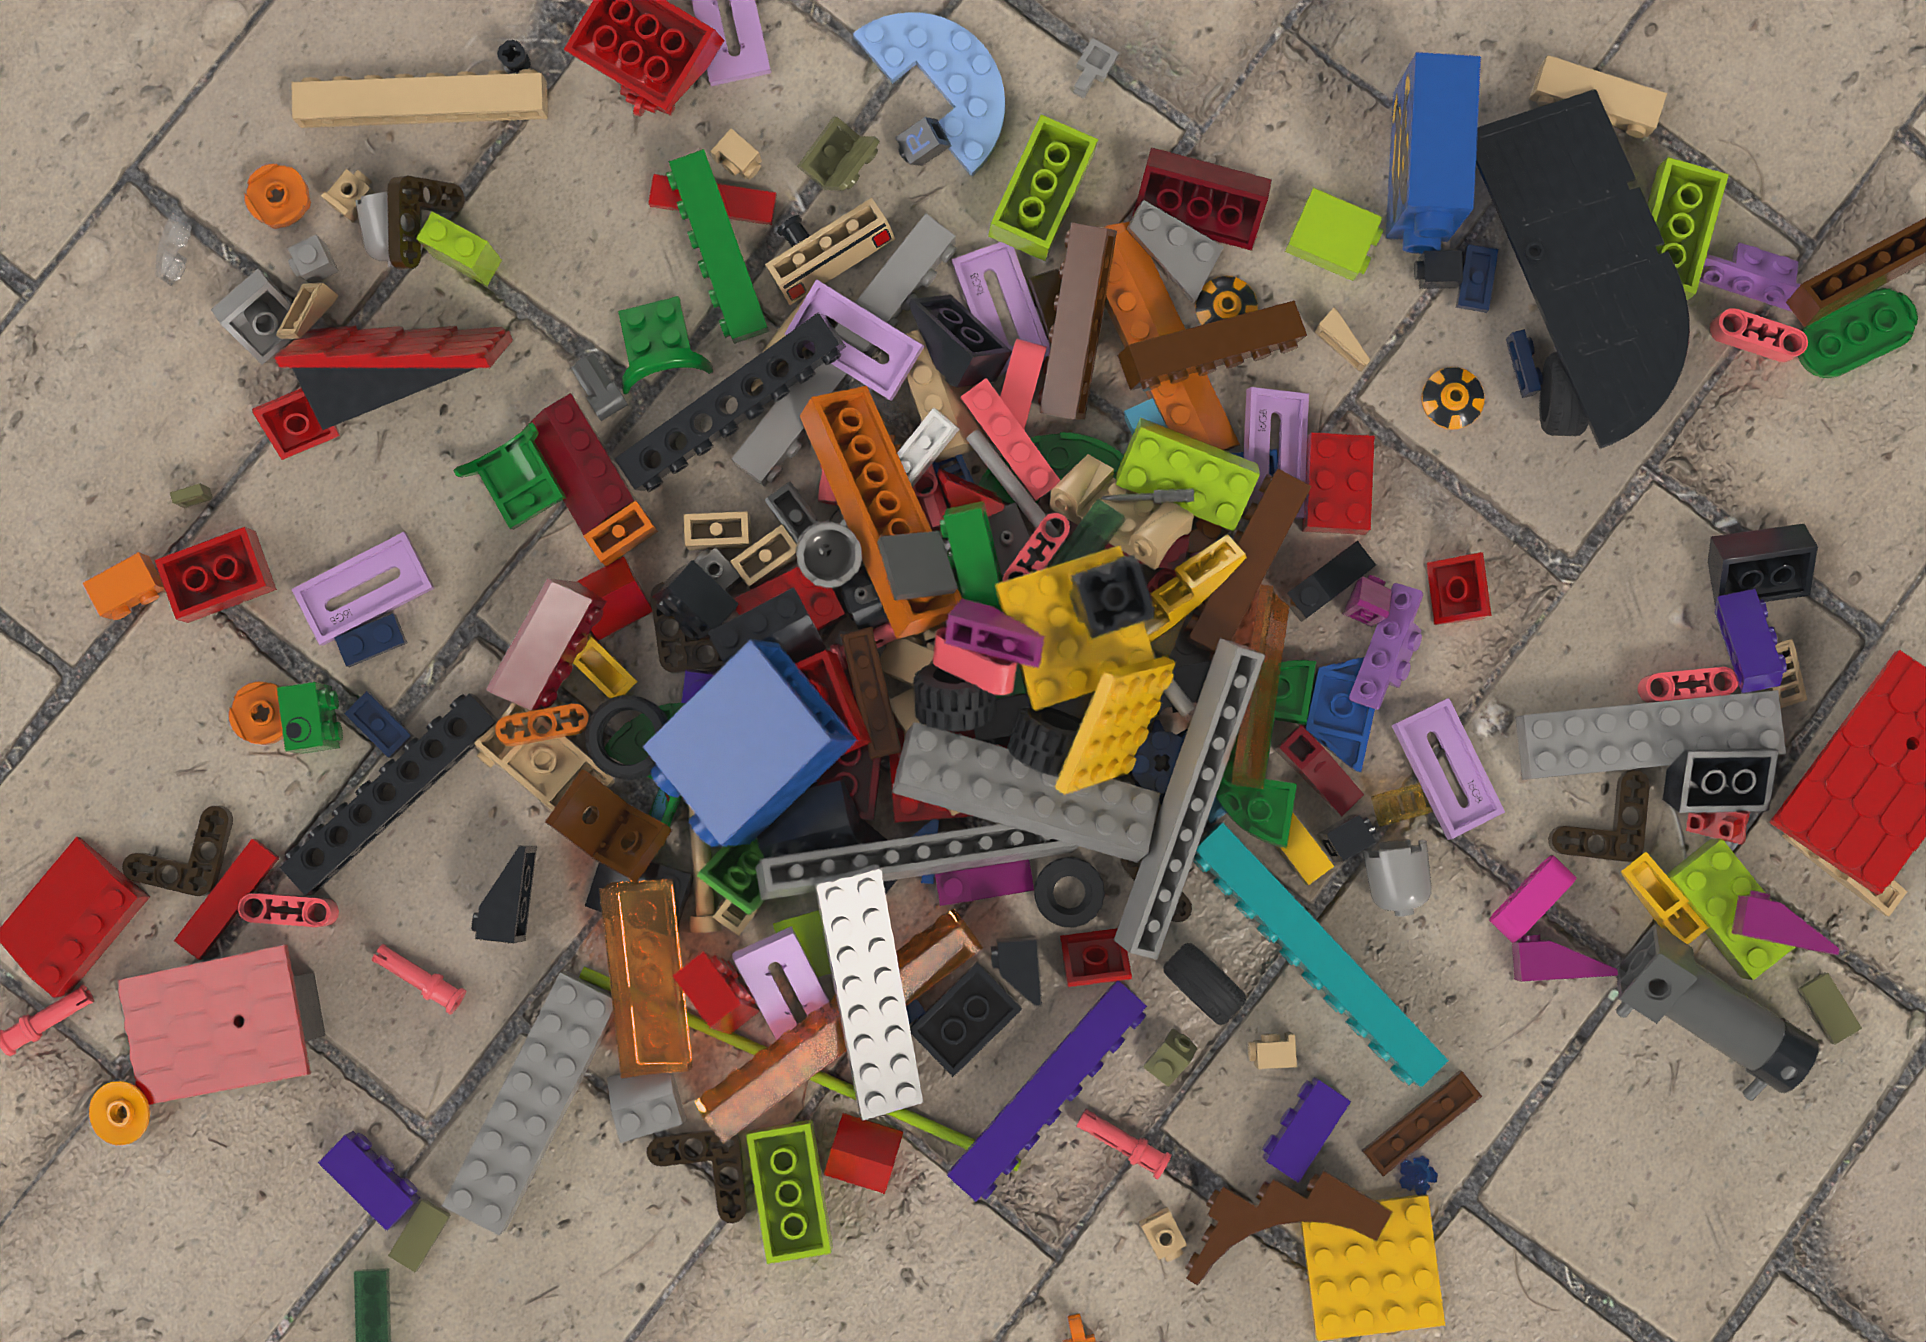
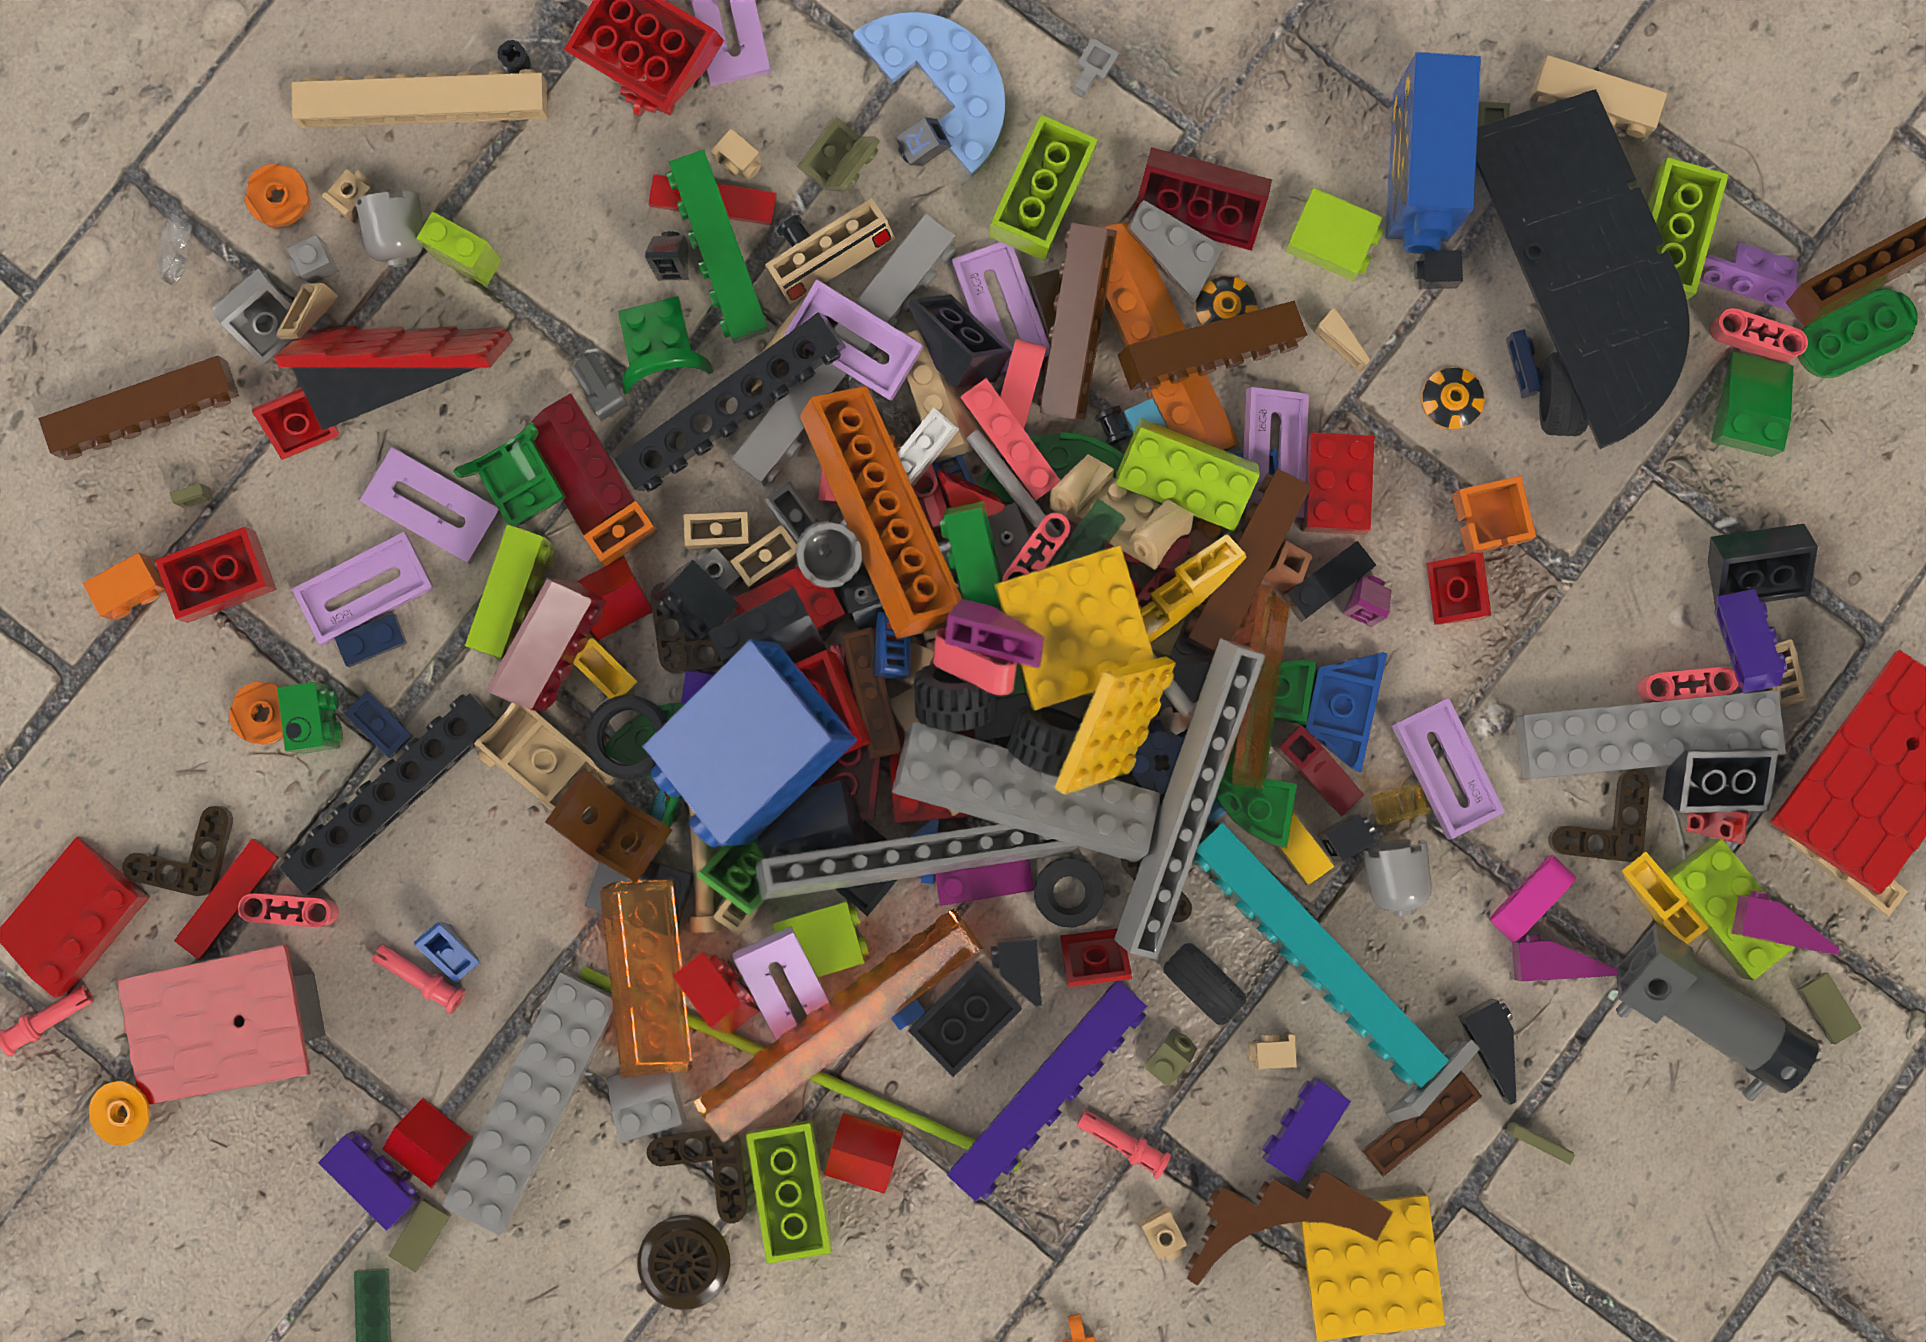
(138, 408): none -> reddish brown brick
(409, 205): dark brown beam -> none
(426, 1142): none -> red slope
(447, 951): none -> slope
(477, 512): none -> lavender piece
(506, 906): black slope -> none
(510, 590): none -> lime brick
(516, 720): orange beam -> none
(668, 256): none -> black slope
(690, 1228): none -> dark brown piece
(869, 991): plate -> none
(880, 667): none -> blue slope
(917, 565): dark grey tile -> none
(1111, 596): black piece -> none
(1113, 425): none -> black bush
(1158, 496): dark grey piece -> none
(1288, 567): none -> nougat brick
(1389, 649): medium lavender bracket -> none
(1417, 1175): clear blue plant -> none
(1418, 1098): none -> light grey wing
(1478, 278): dark blue plate -> none
(1492, 111): none -> olive tile
(1492, 1032): none -> black slope
(1494, 515): none -> orange piece
(1540, 1142): none -> olive tile
(1755, 405): none -> green slope

